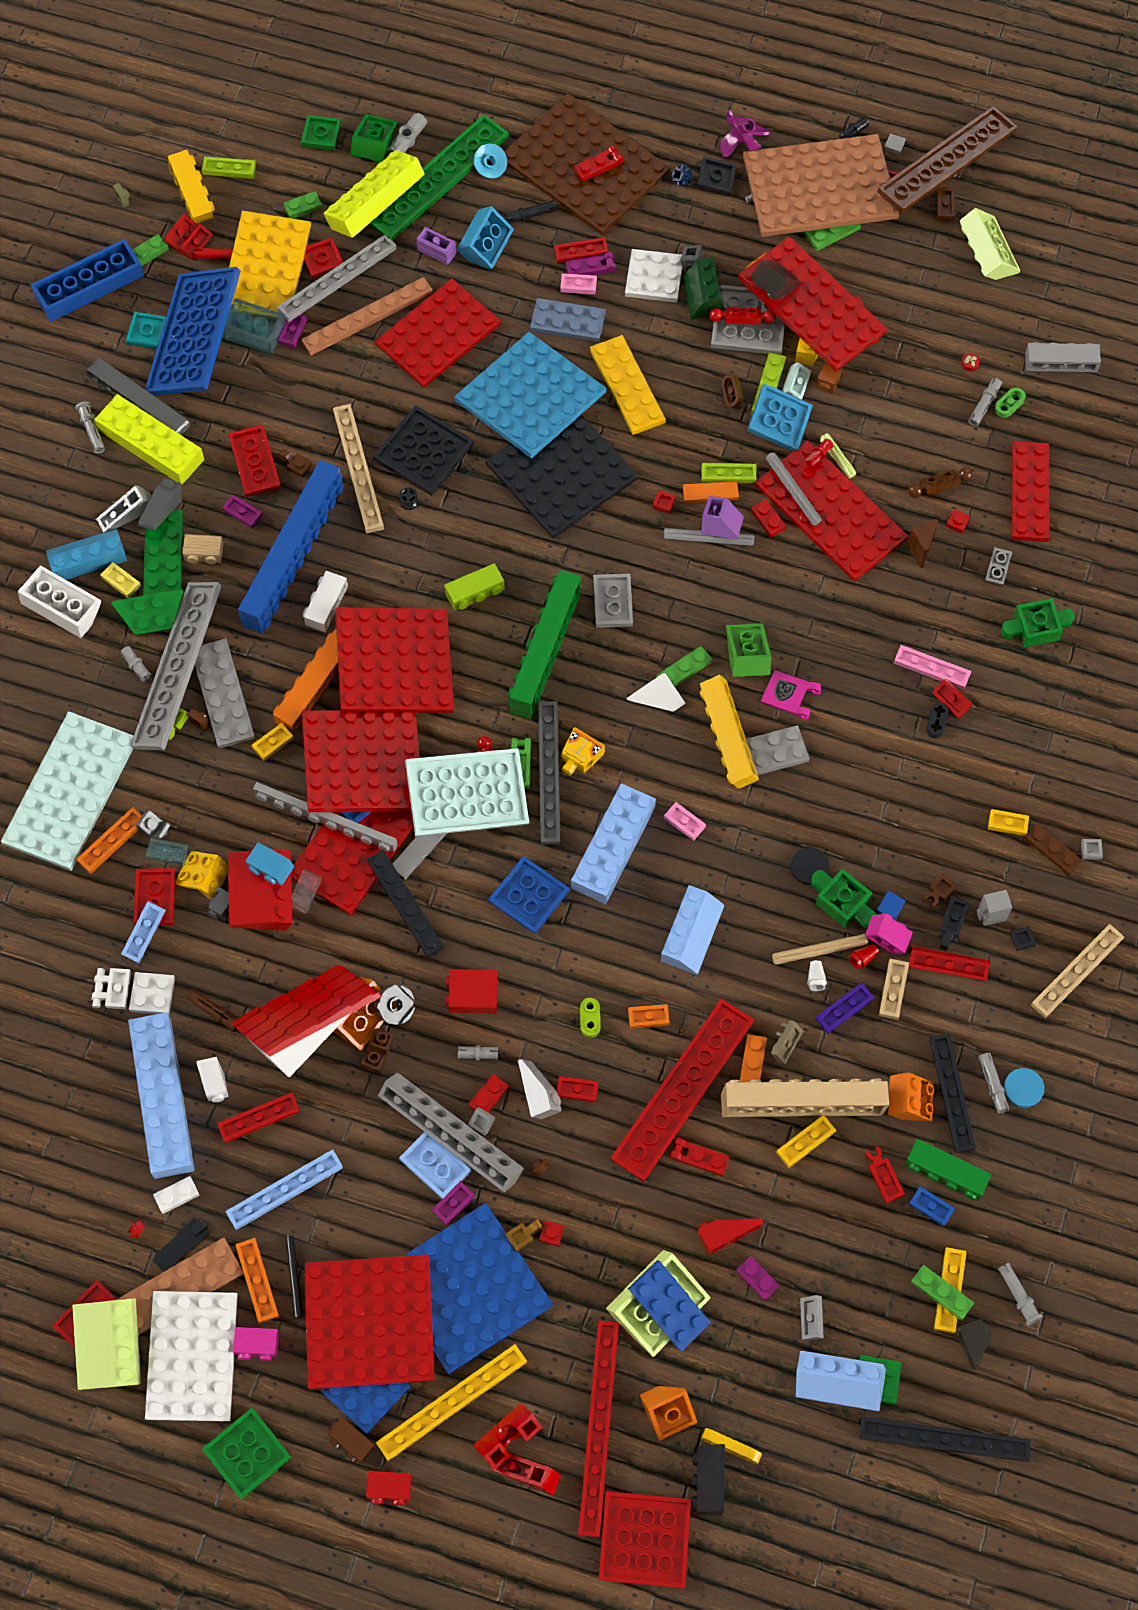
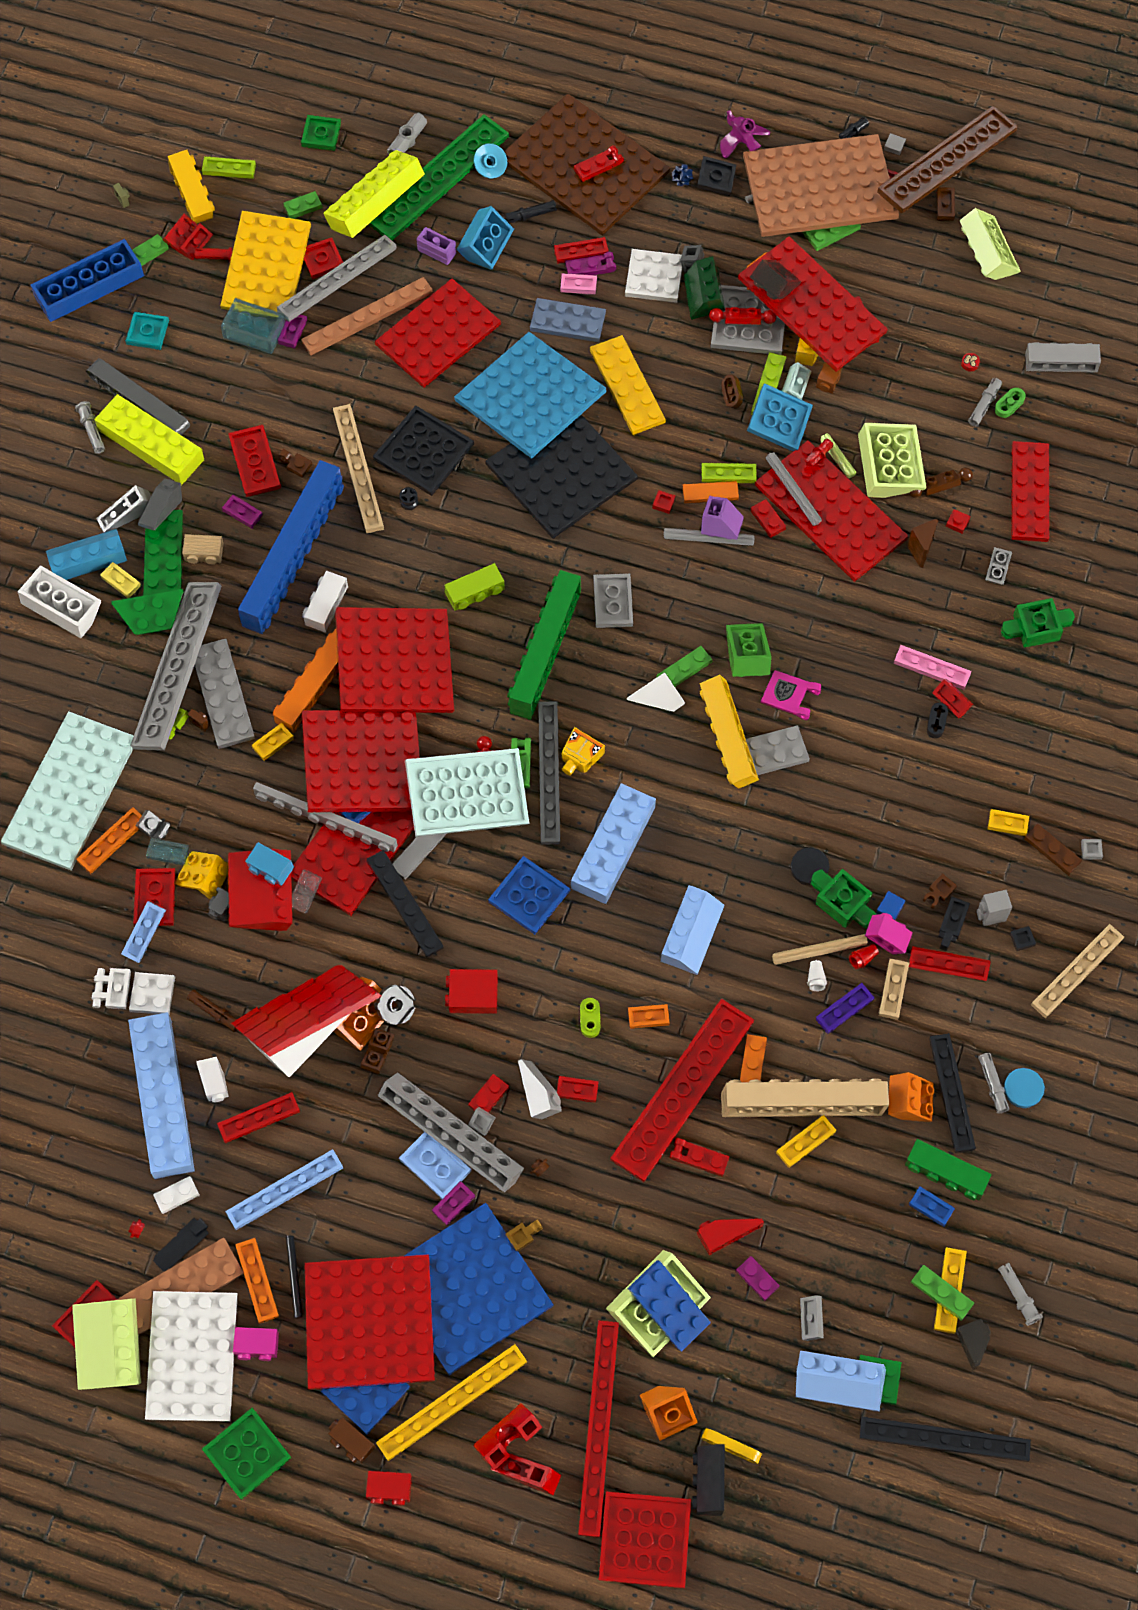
(135, 664): light grey pin -> none
(192, 331): blue plate -> none
(373, 138): green slope -> none
(477, 1052): light grey pin -> none
(551, 1233): red plate -> none
(684, 821): bright pink plate -> none
(786, 1041): dark tan plate -> none
(884, 1177): red plate -> none
(891, 459): none -> yellowish green slope

